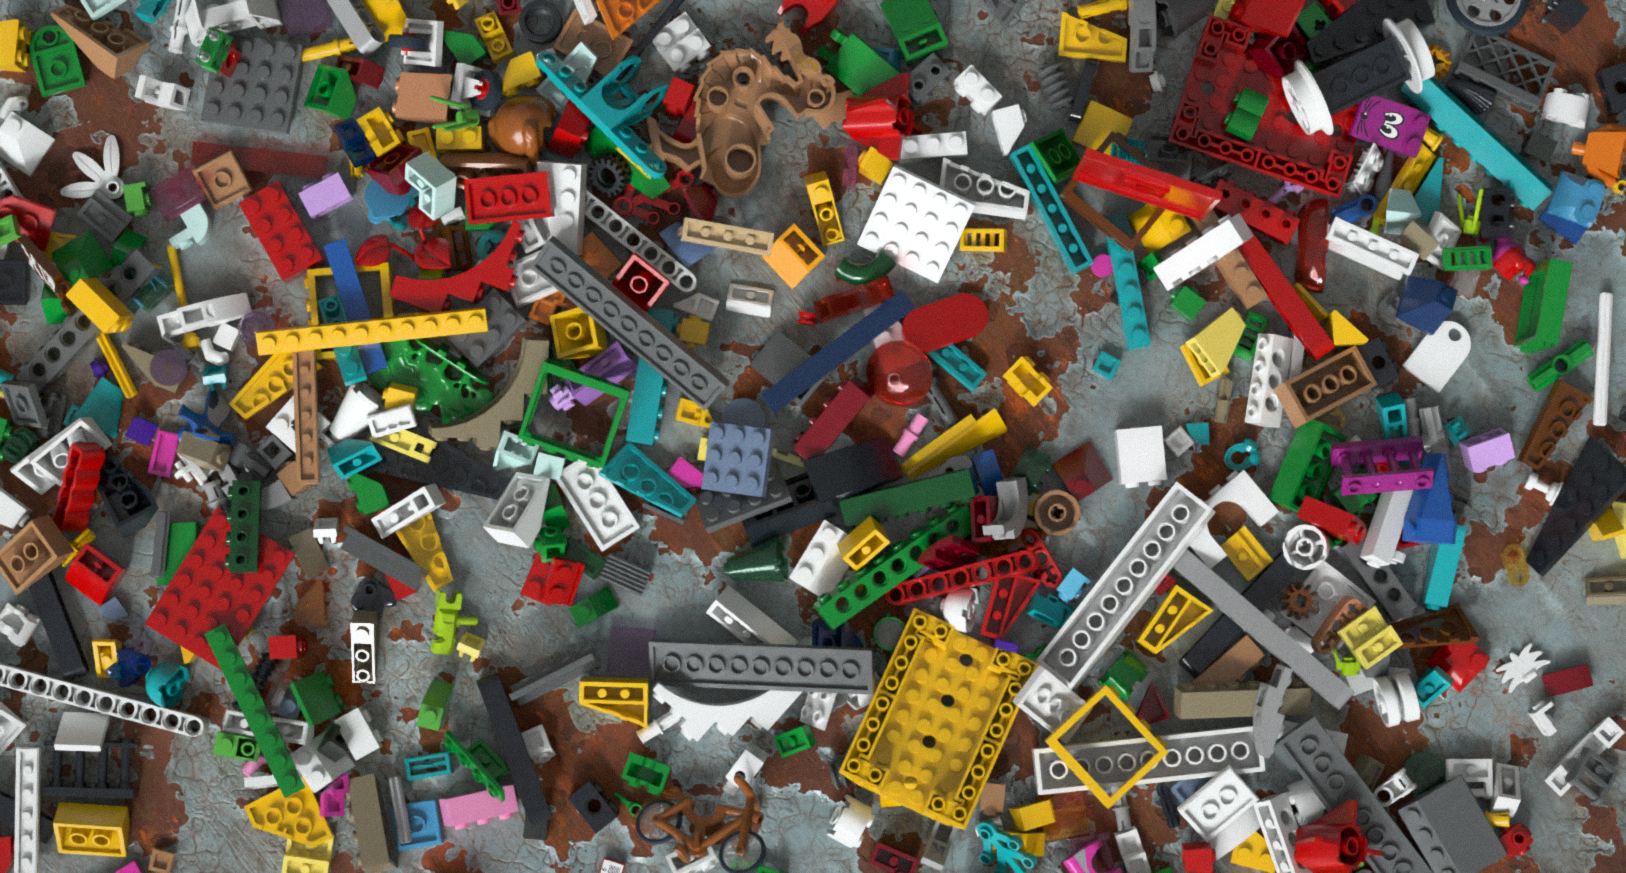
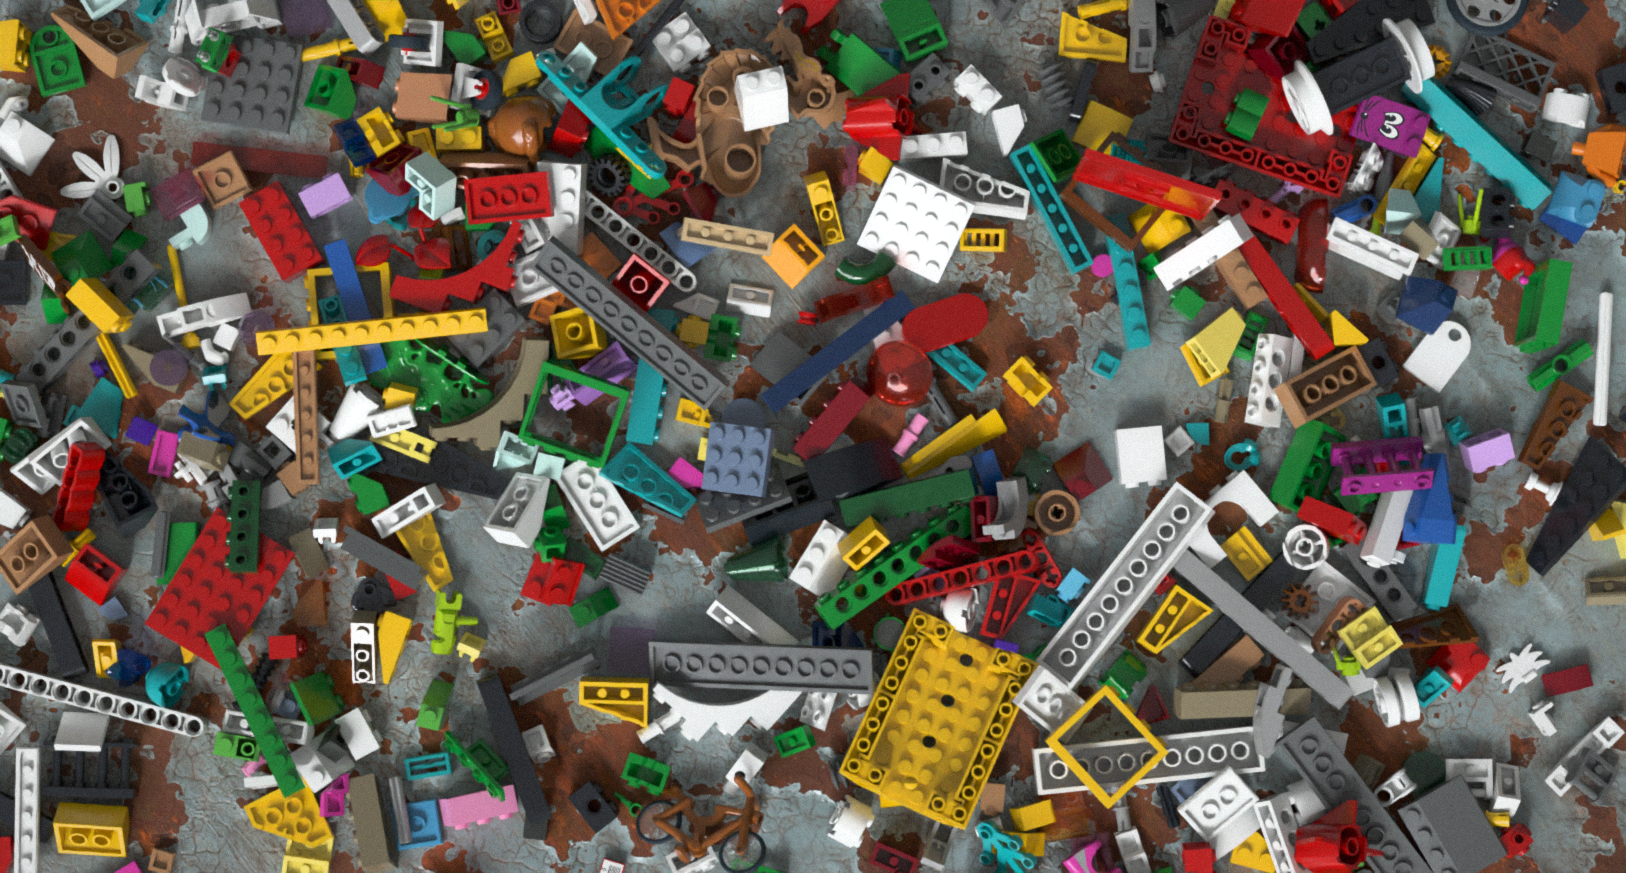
(183, 77): none -> white tile
(392, 639): none -> yellow slope
(722, 338): none -> green cylinder
(762, 98): none -> white slope

